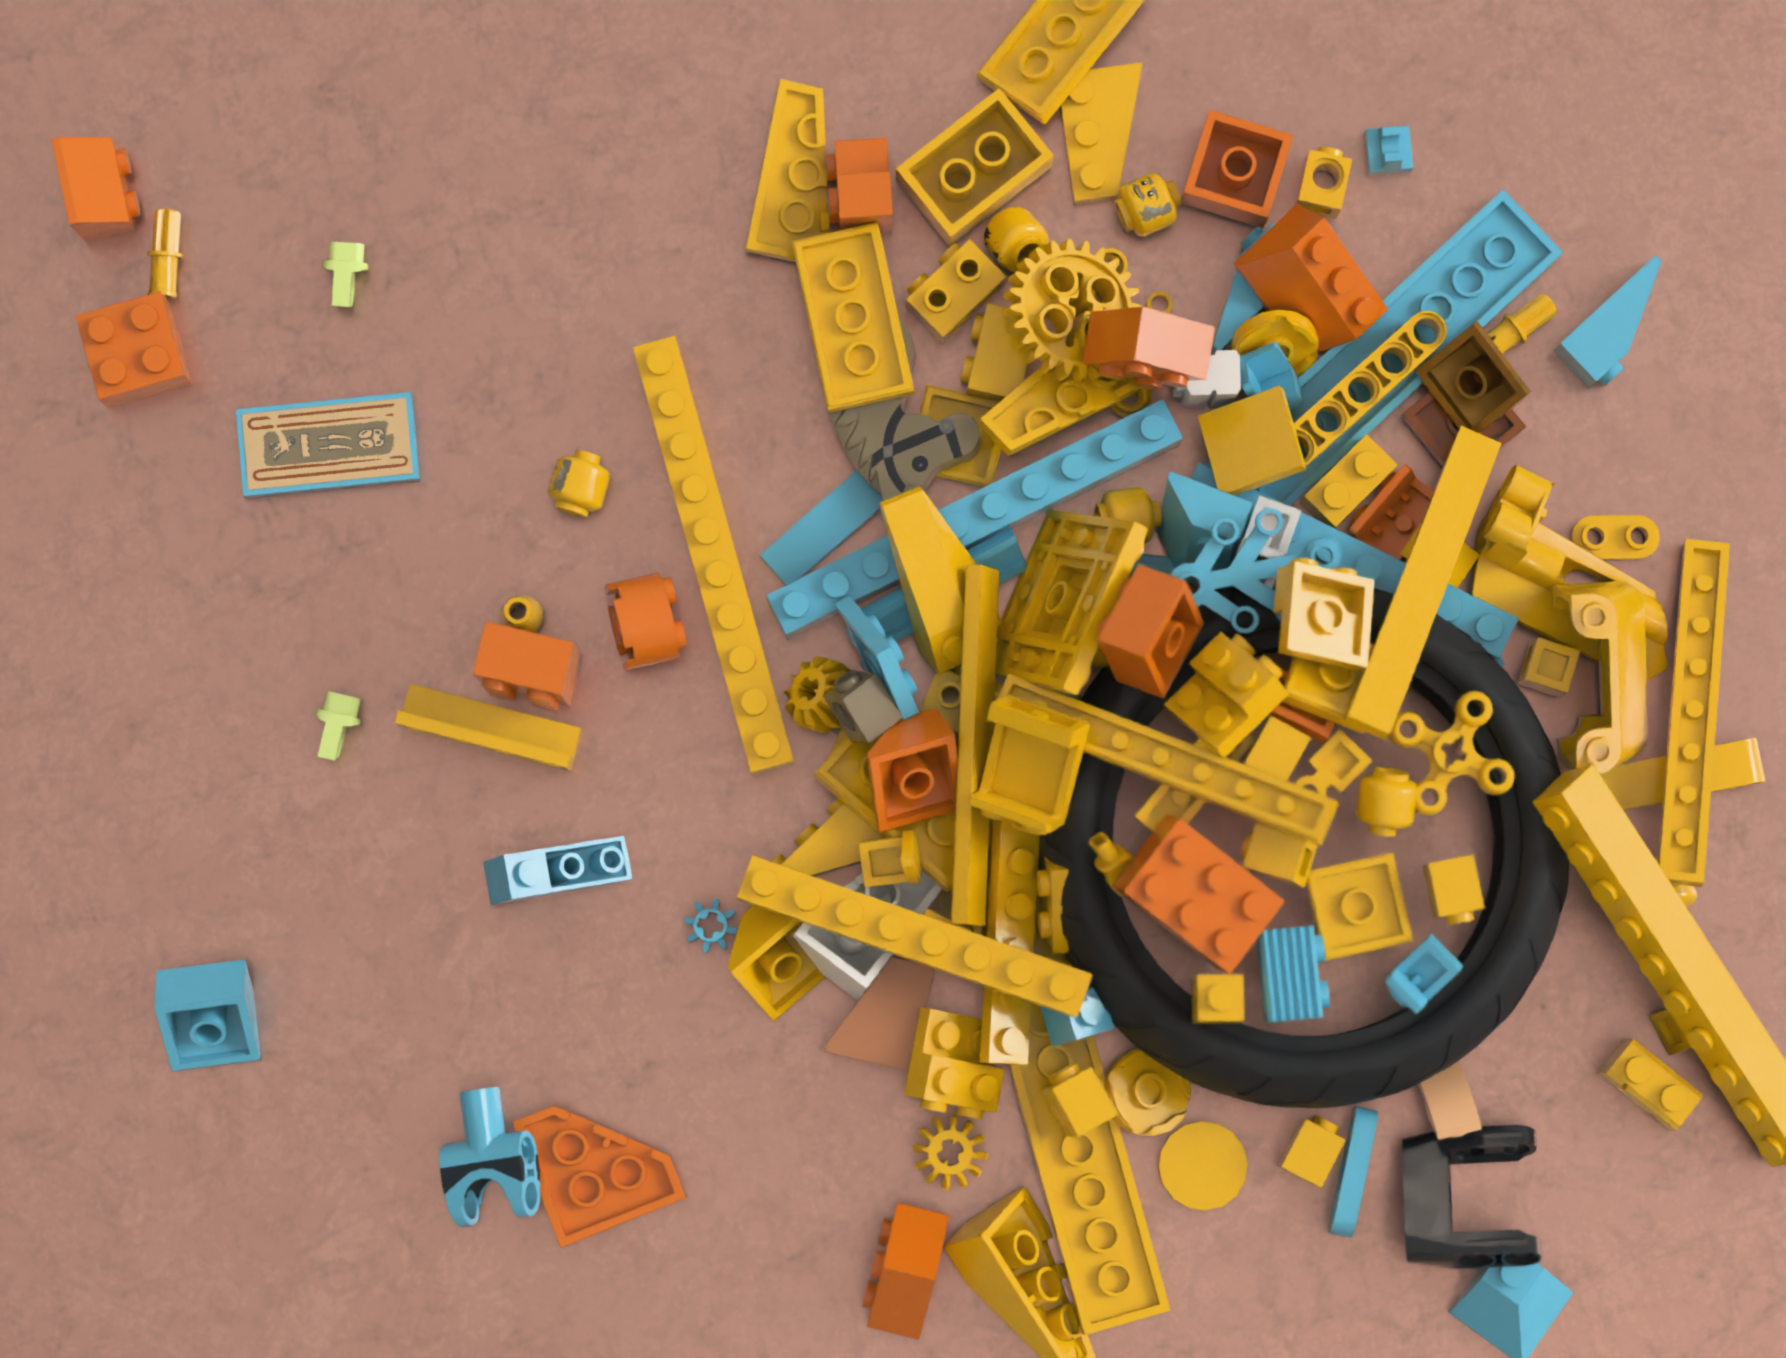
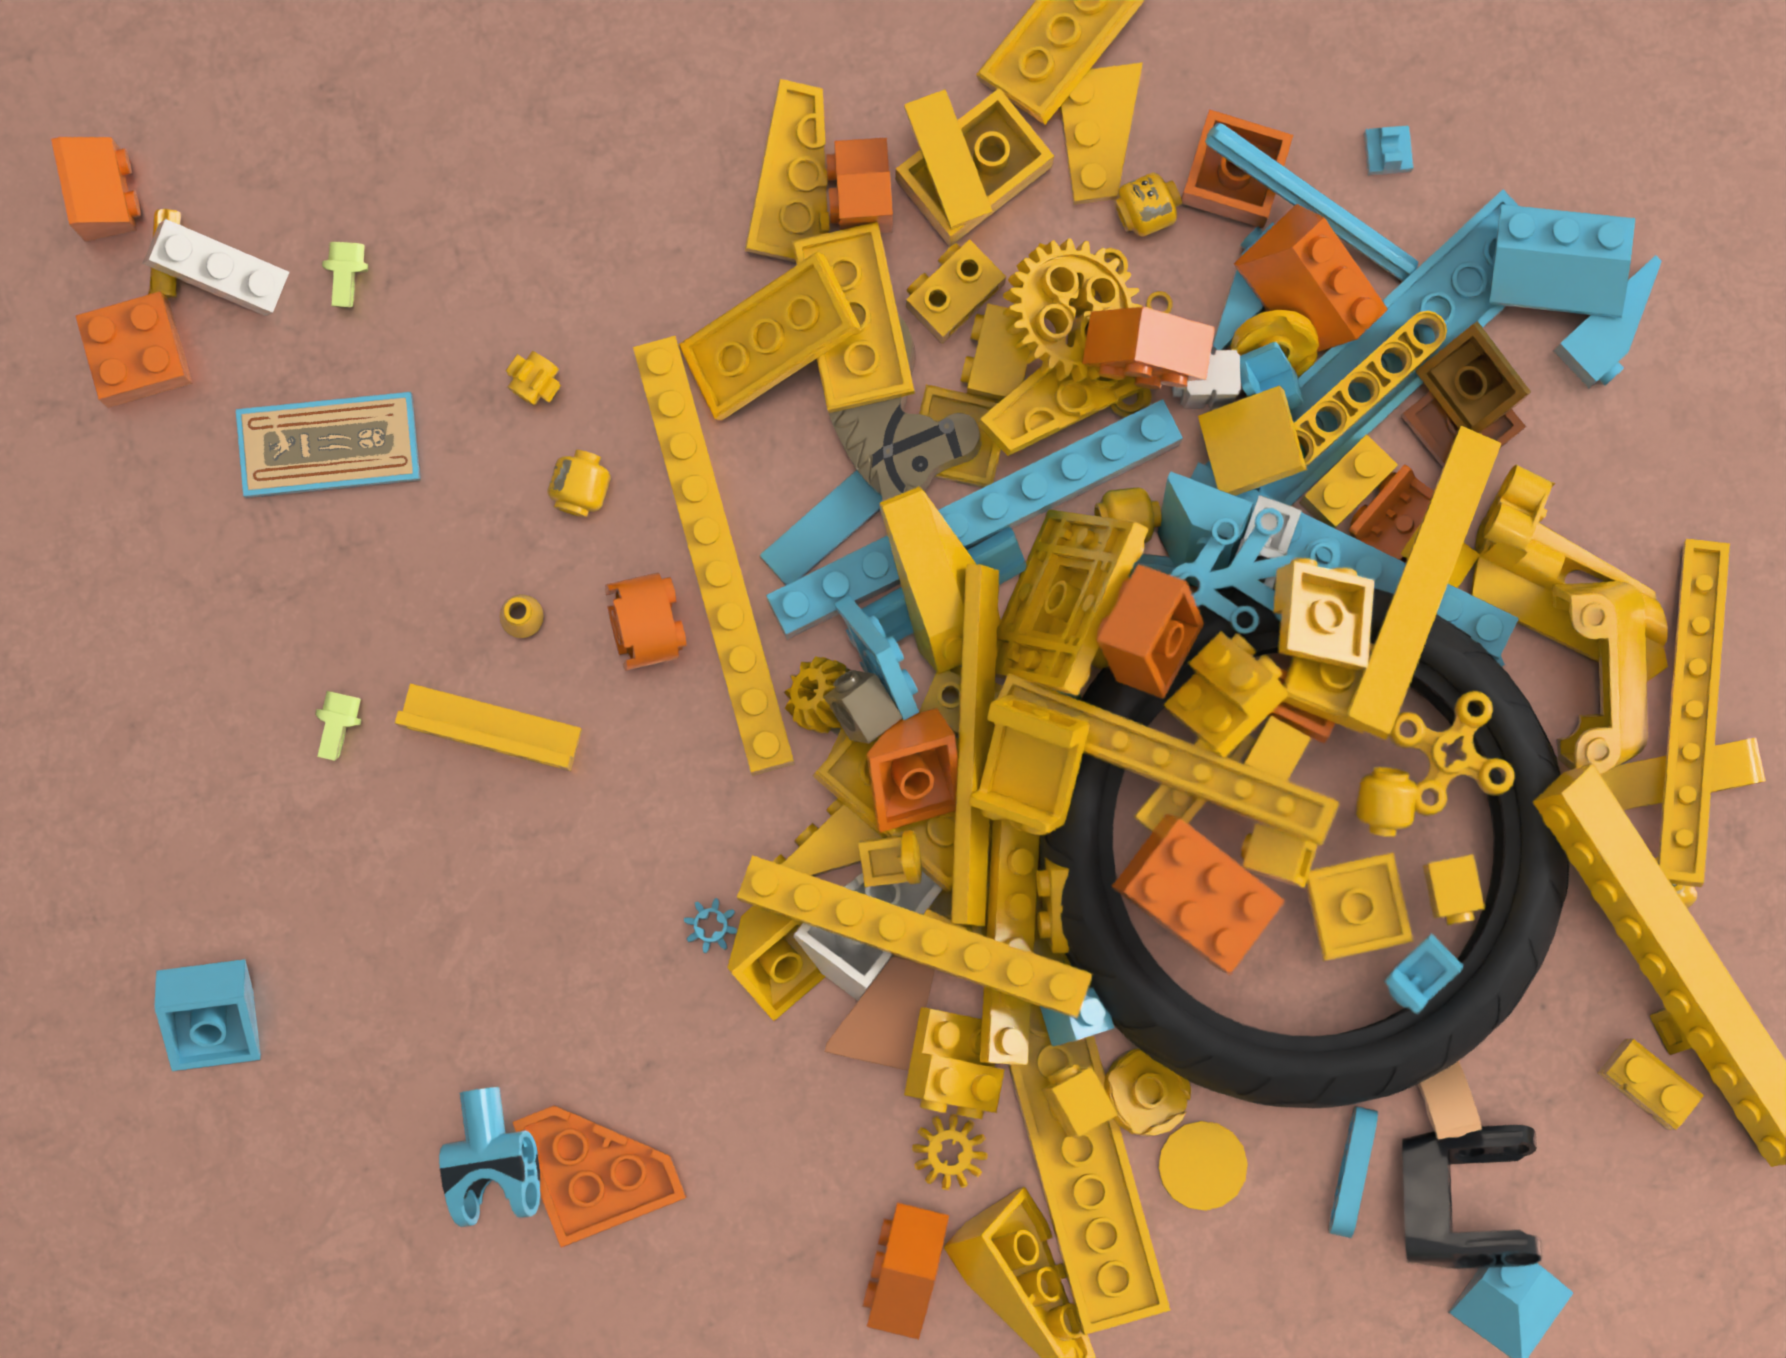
(215, 267): none -> white brick
(527, 665): orange brick -> none
(533, 378): none -> yellow gear
(556, 870): medium azure slope -> none
(769, 336): none -> yellow tile
(948, 159): none -> yellow tile
(1013, 236): yellow head -> none
(1110, 859): yellow piece -> none
(1217, 999): yellow brick -> none
(1291, 974): medium azure brick -> none
(1299, 192): none -> medium azure axle
(1312, 1150): yellow brick -> none
(1324, 201): yellow brick -> none
(1335, 764): yellow plate -> none
(1523, 322): yellow axle -> none
(1548, 667): yellow brick -> none
(1562, 261): none -> medium azure slope
(1616, 536): yellow plate -> none

